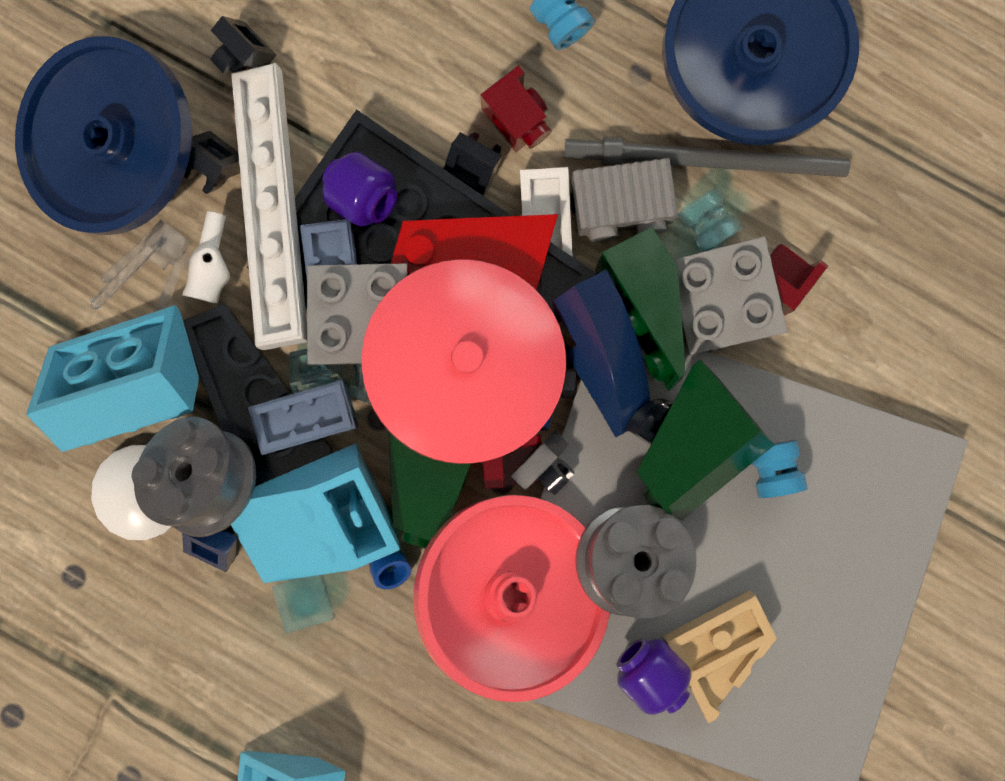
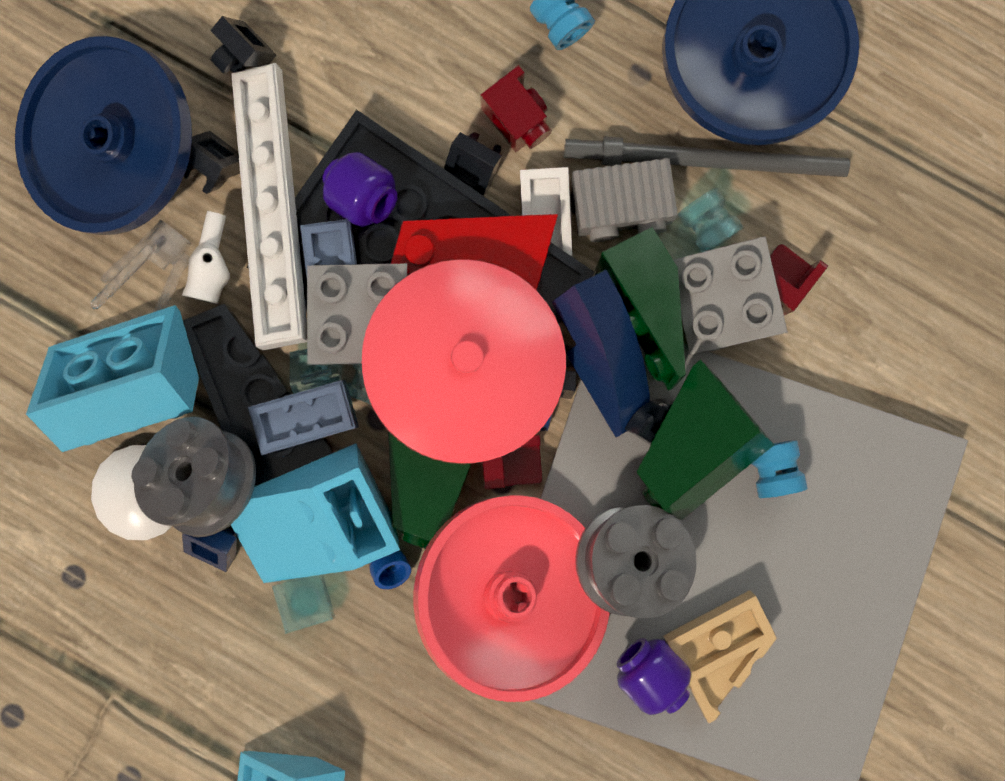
(546, 465): black tile -> none

